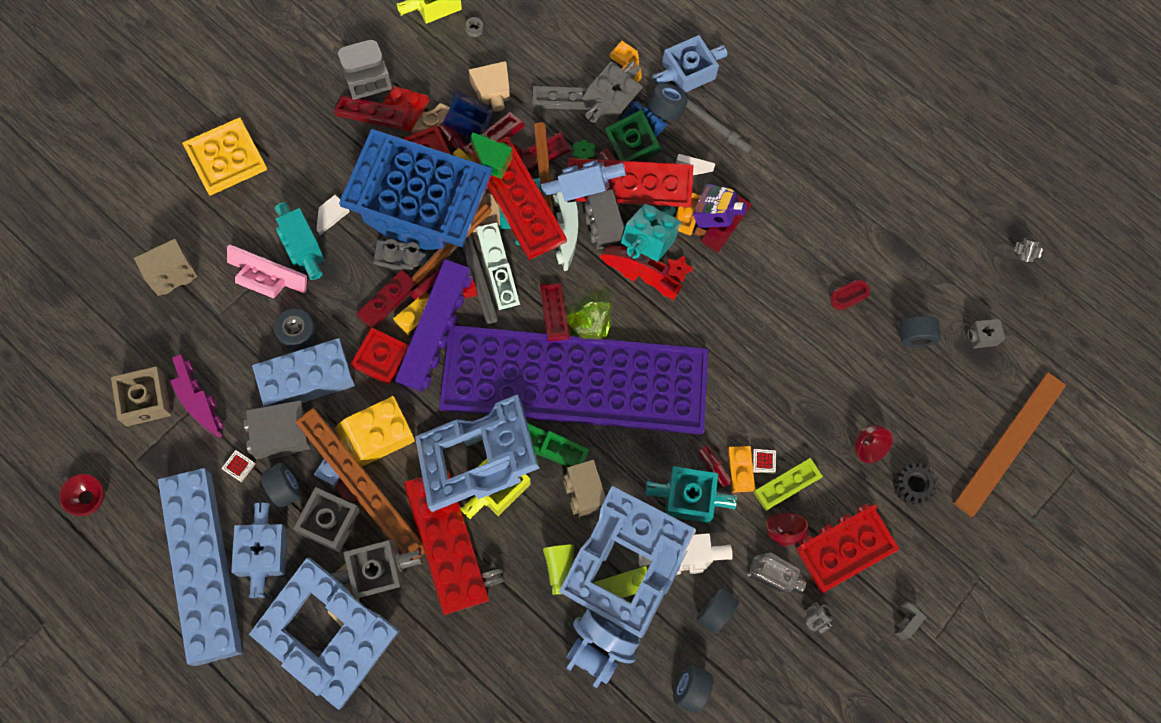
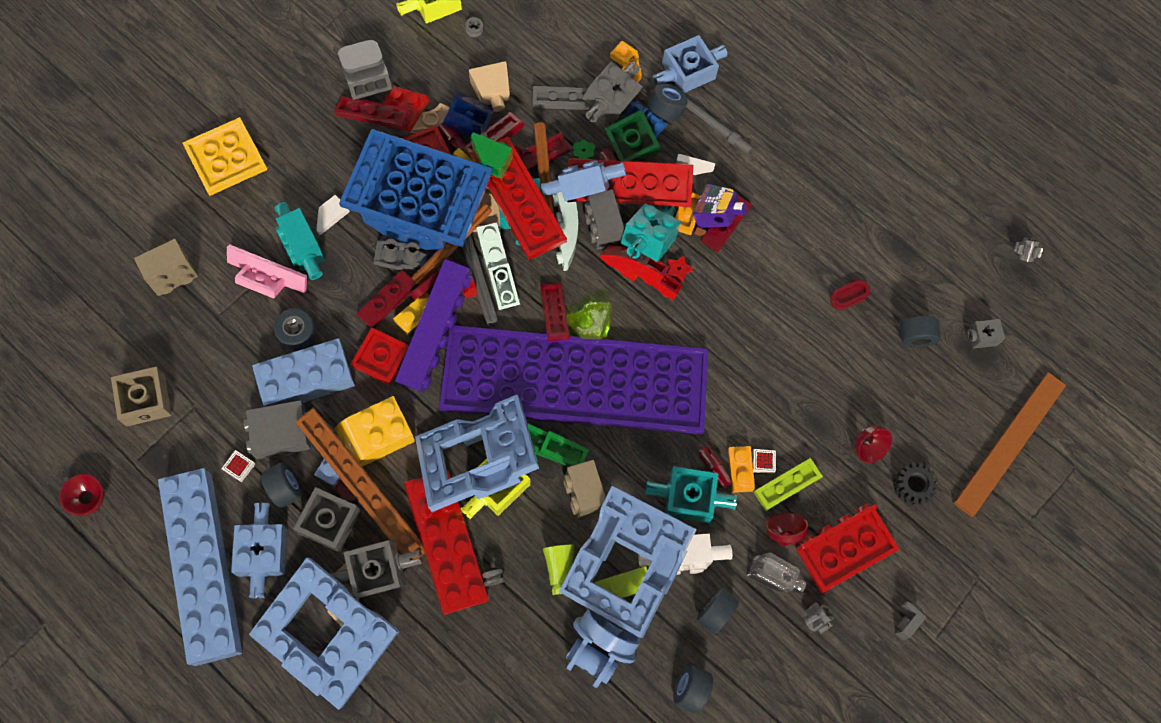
(193, 399): magenta slope -> none

